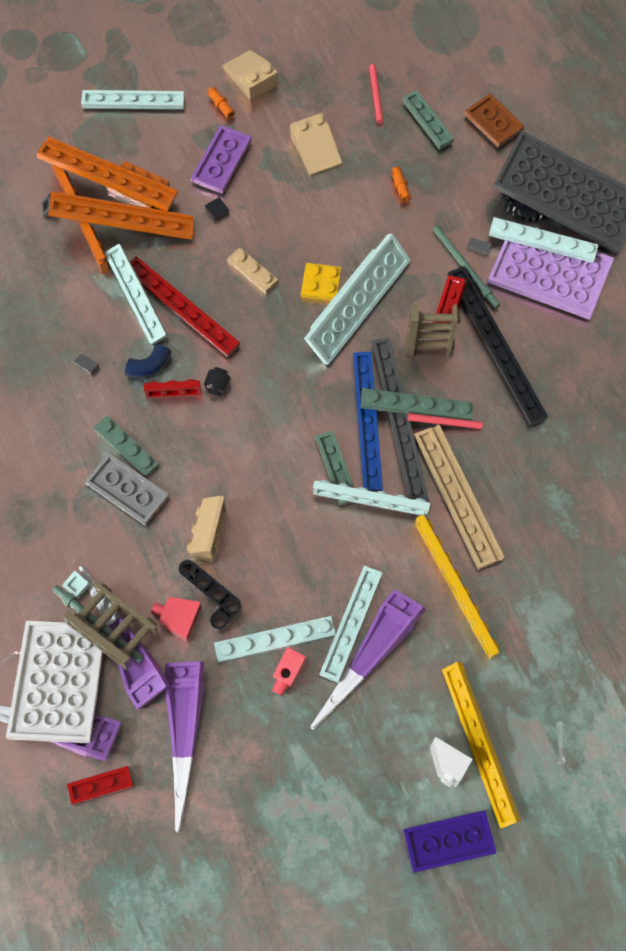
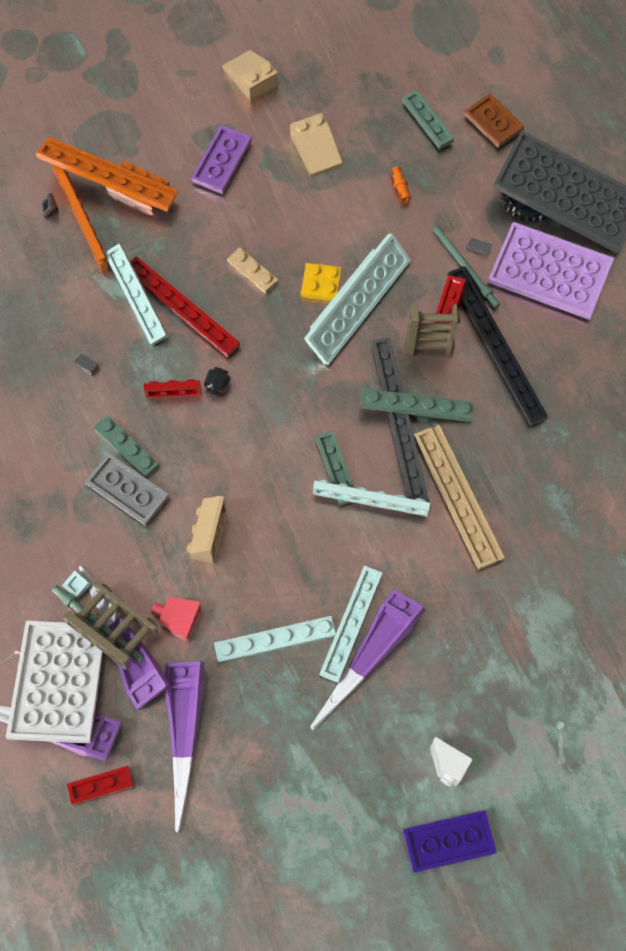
(121, 215): orange plate -> none
(132, 99): light aqua plate -> none
(149, 365): dark blue cylinder -> none
(208, 591): black beam -> none
(216, 209): black tile -> none
(221, 102): orange pin -> none
(290, 661): coral torso -> none
(367, 424): blue plate -> none
(376, 94): coral bar -> none
(444, 421): coral bar -> none
(461, 593): yellow plate -> none
(481, 745): yellow plate -> none
(543, 240): light aqua plate -> none

